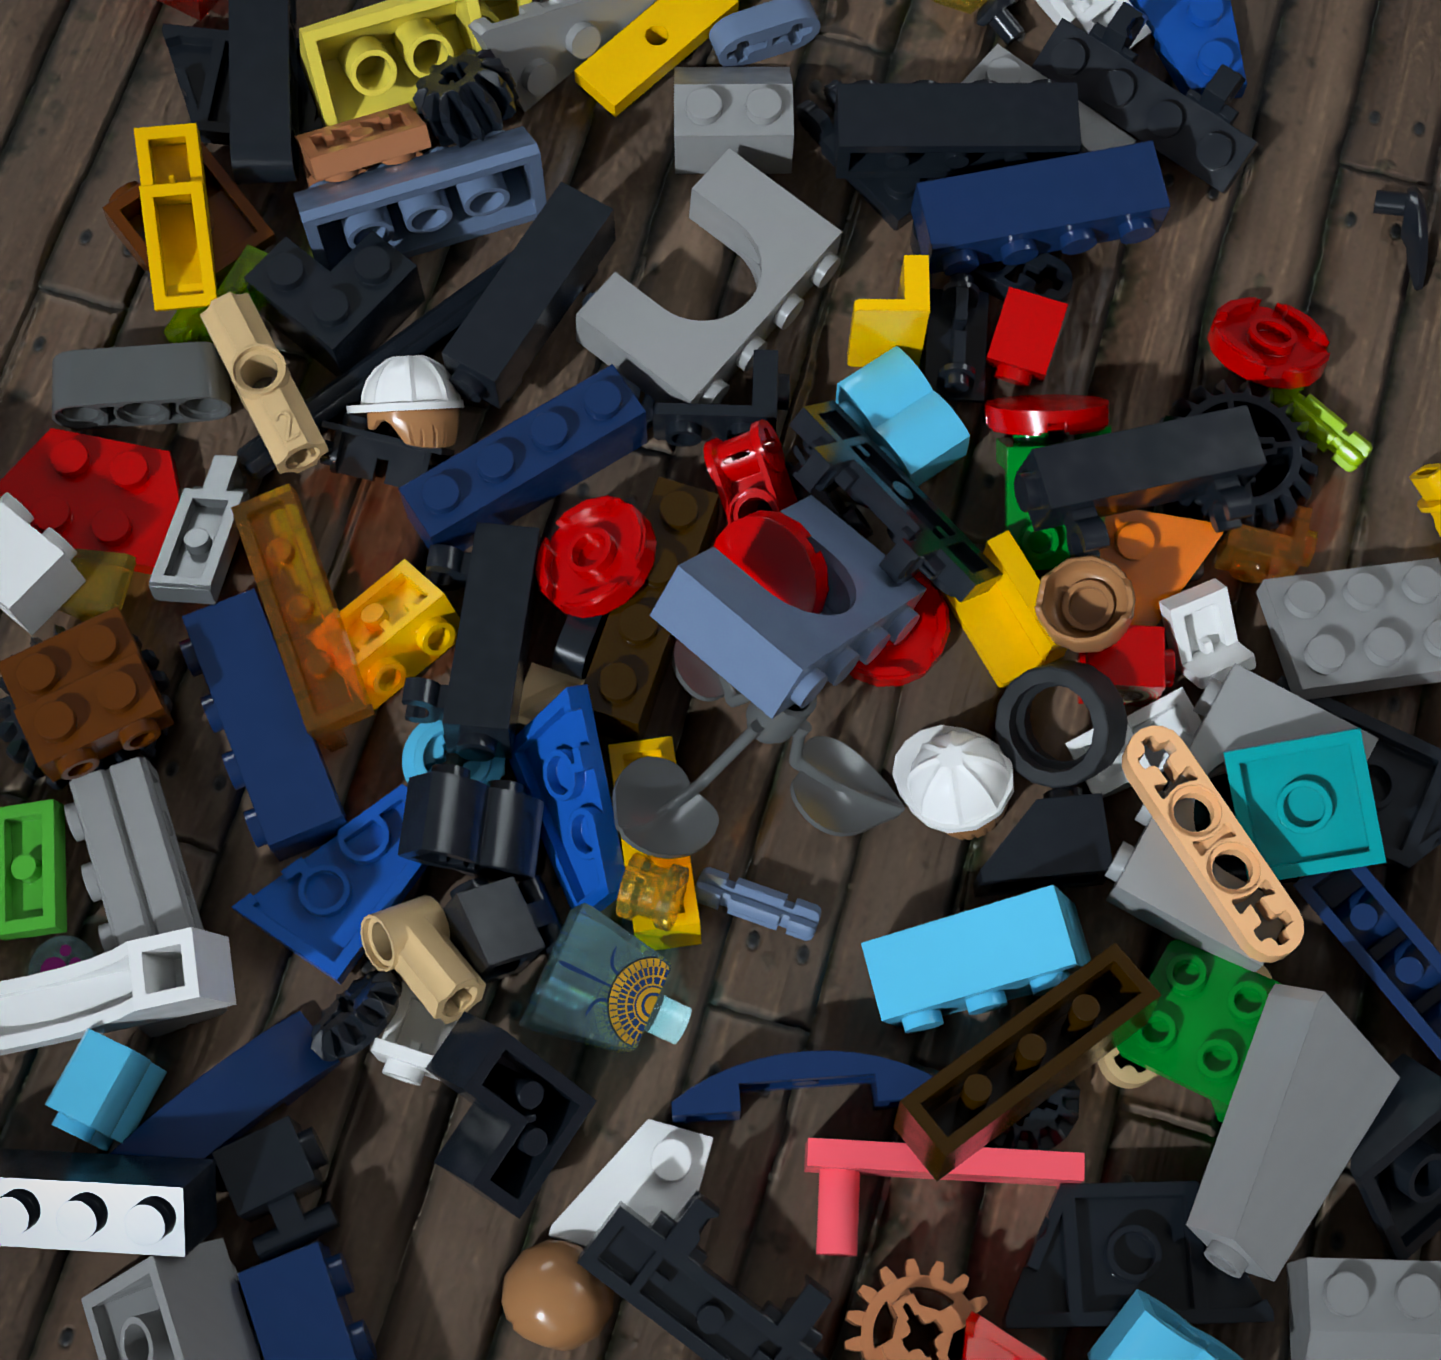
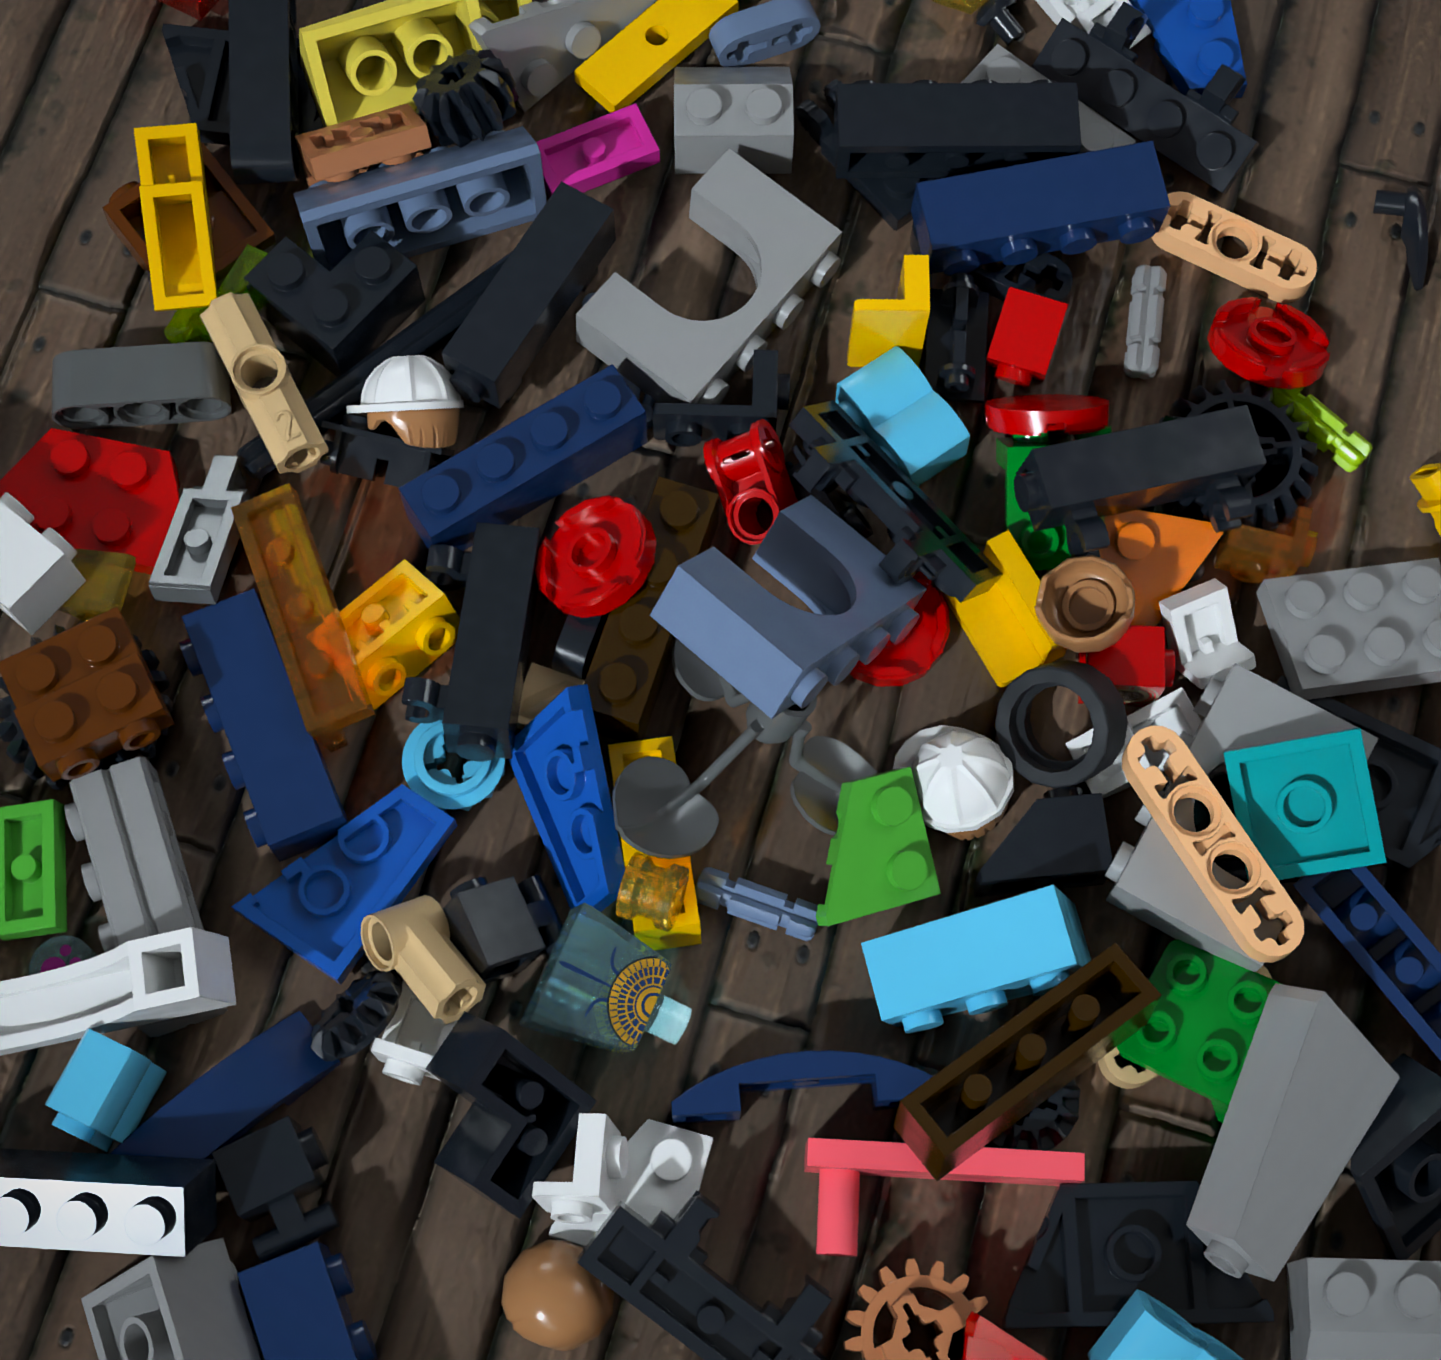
(471, 824): black brick -> none
(598, 151): none -> dark pink plate
(598, 1163): none -> white bracket
(778, 558): red tile -> none
(878, 850): none -> bright green wing
(1145, 322): none -> light grey axle
(1241, 271): none -> light nougat beam

